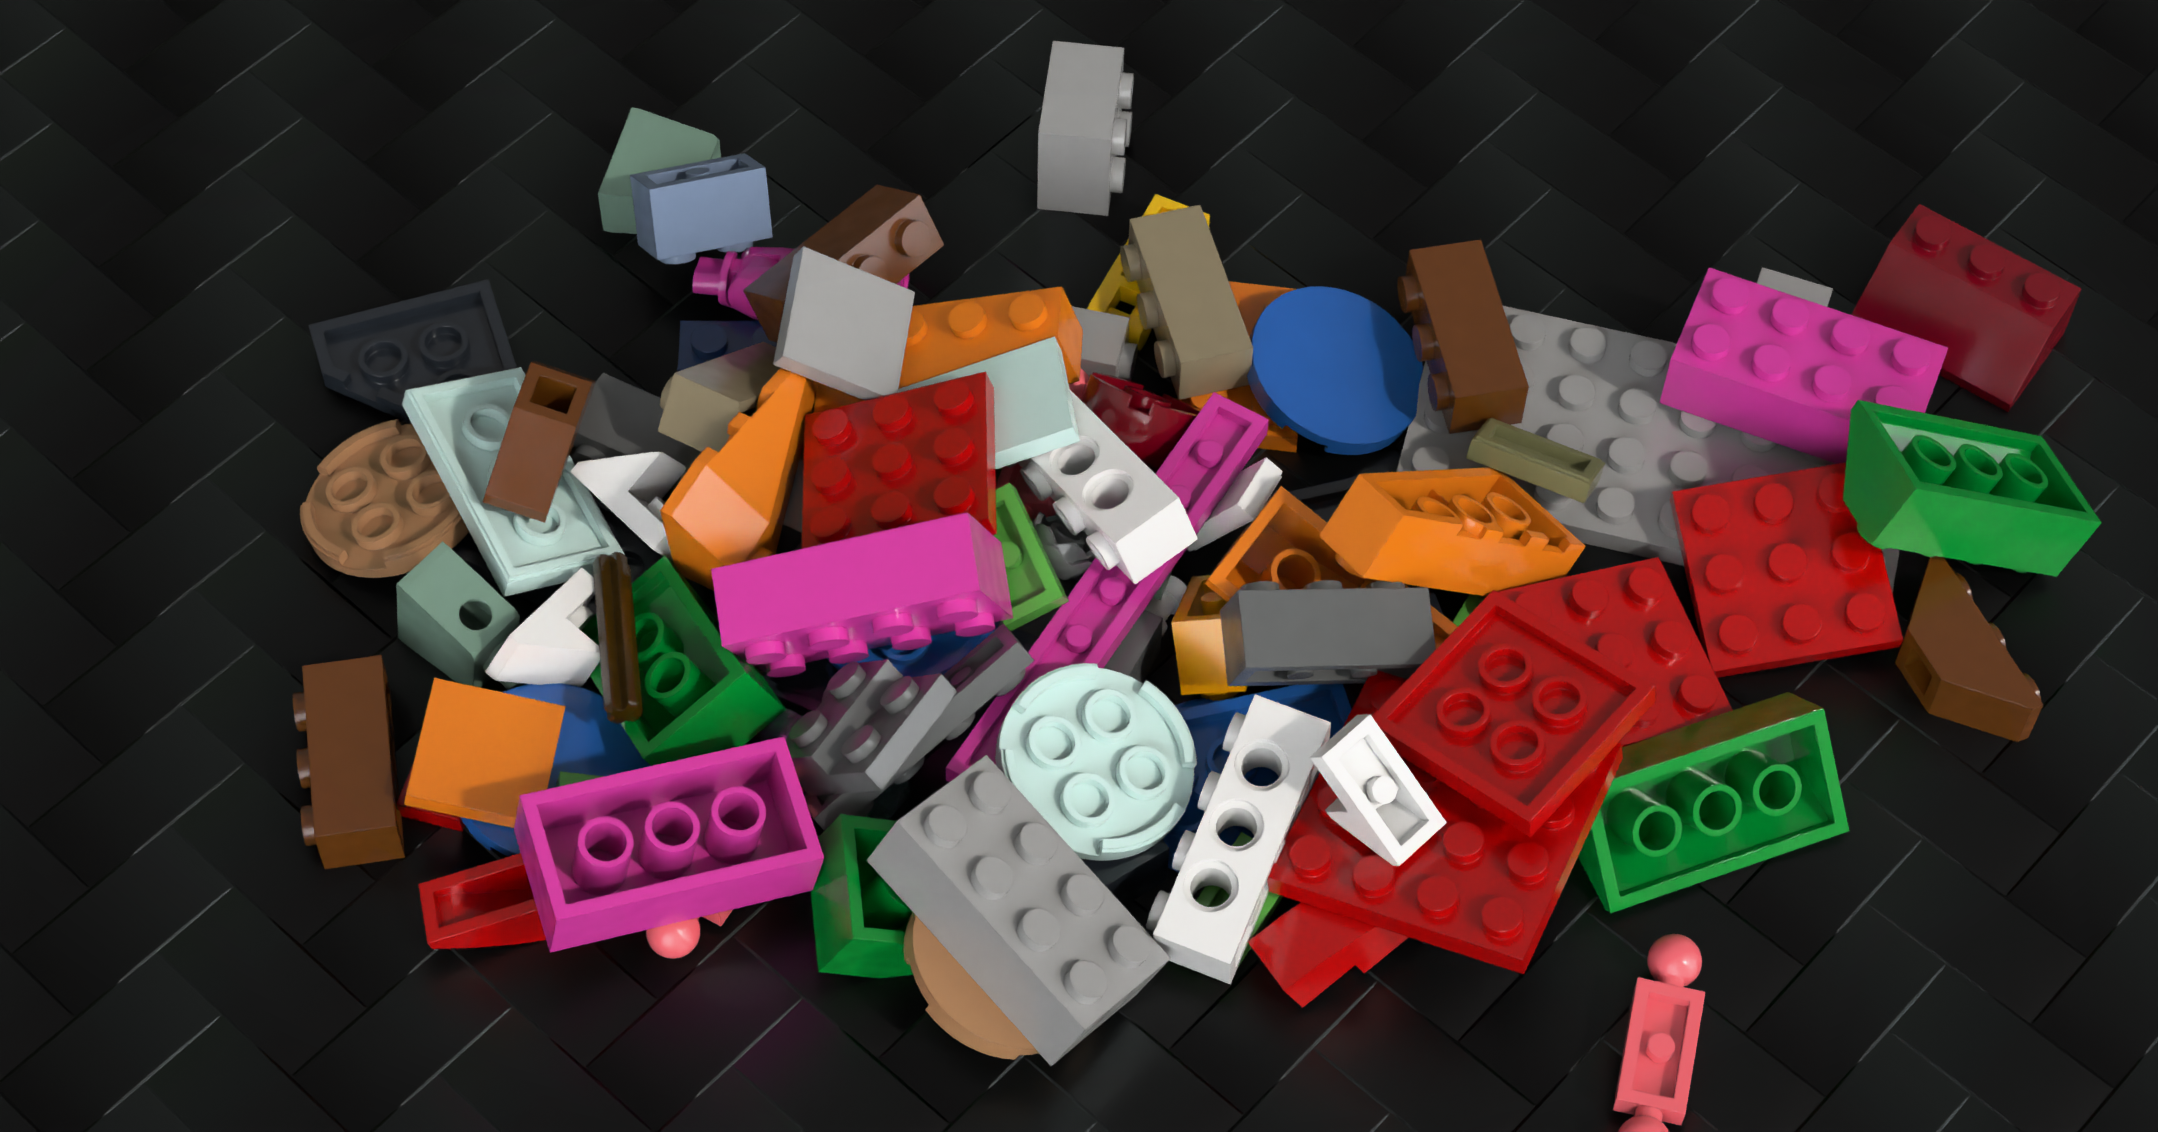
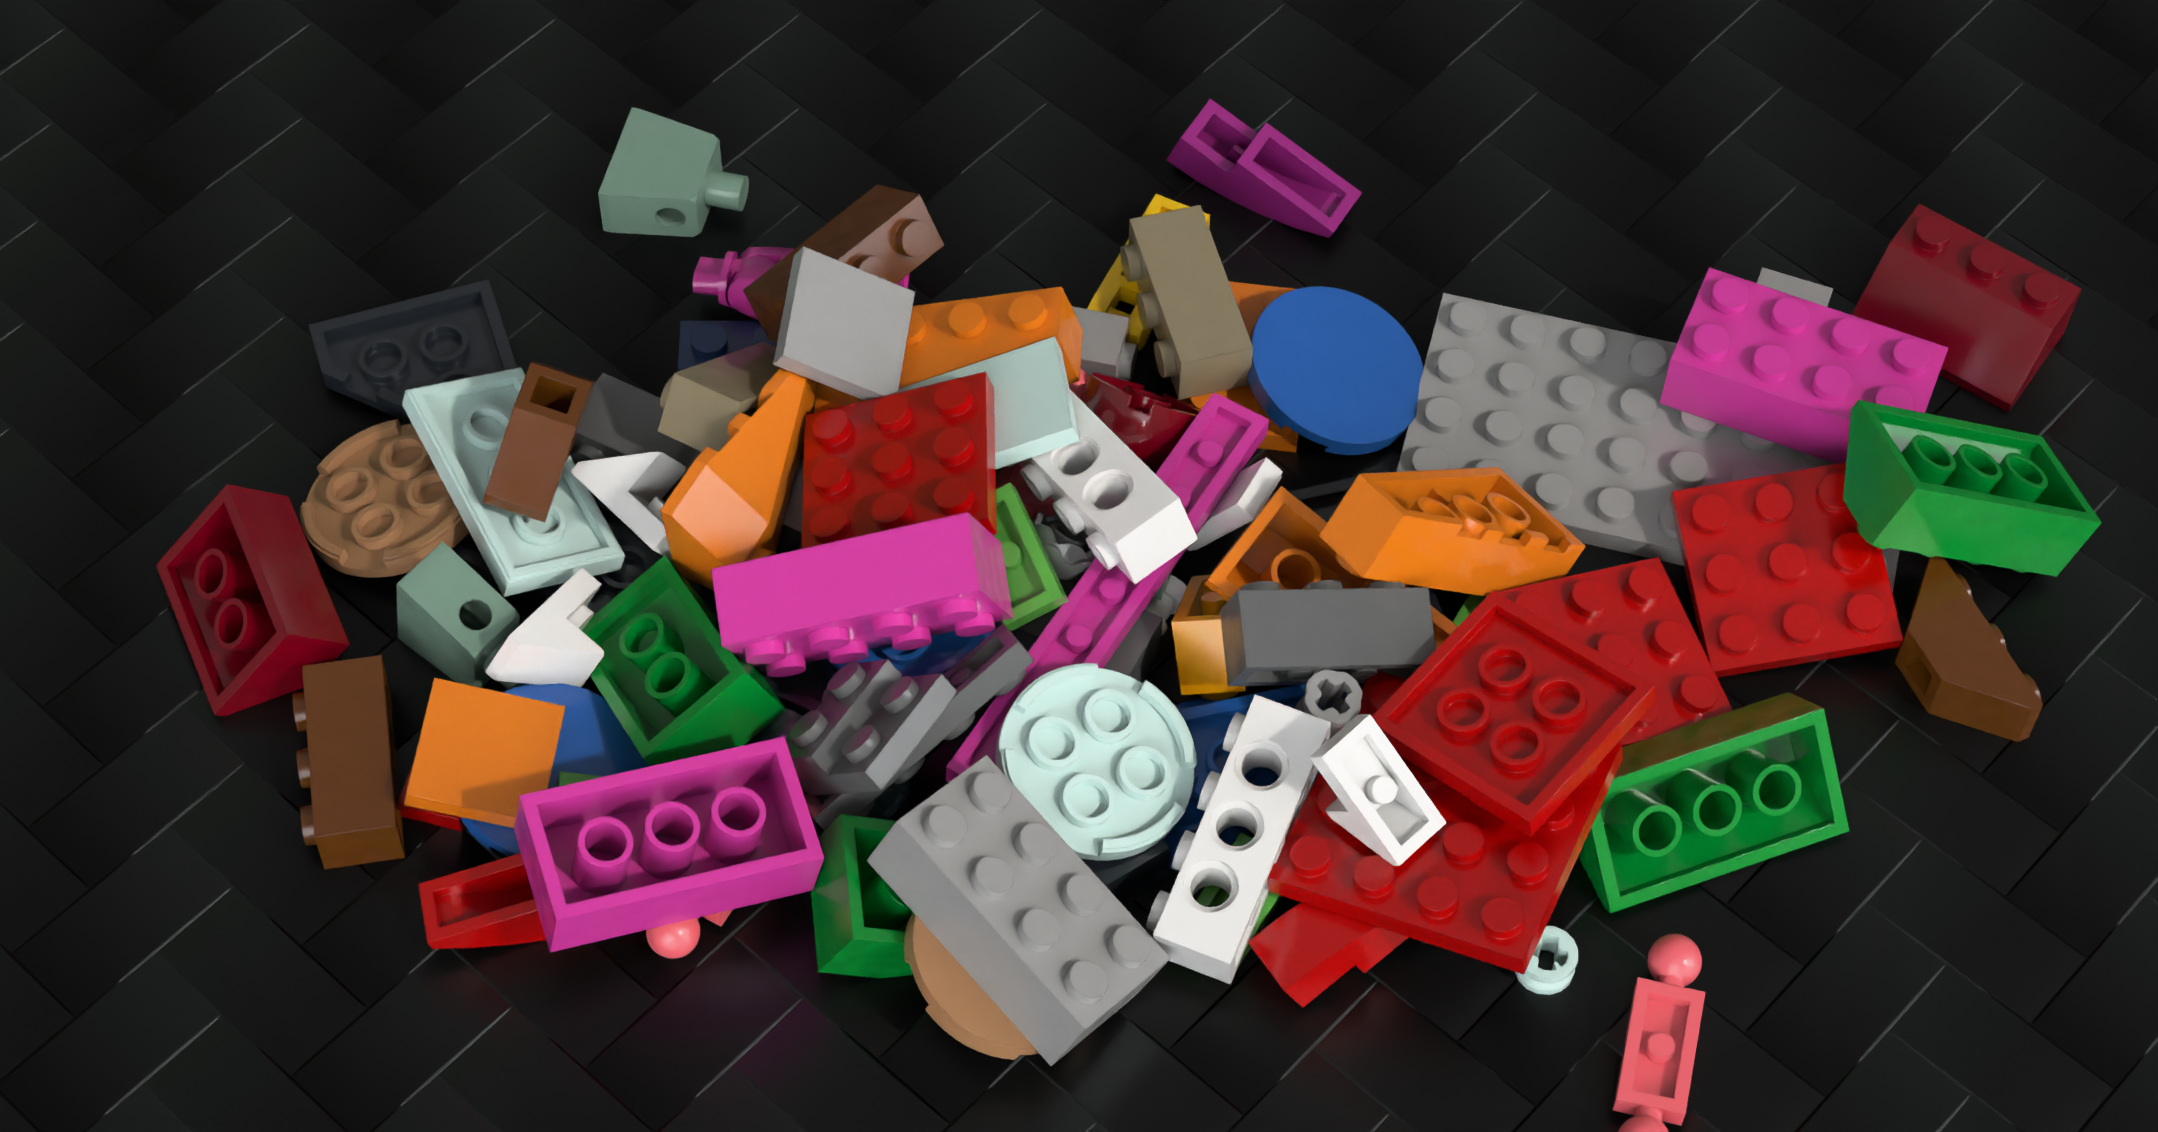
(250, 599): none -> dark red slope
(617, 638): dark brown axle -> none
(701, 208): sand blue brick -> none
(1083, 128): light grey brick -> none
(1263, 172): none -> magenta slope
(1325, 691): none -> light grey bush
(1463, 336): reddish brown brick -> none
(1535, 459): olive tile -> none
(1566, 955): none -> light aqua bush

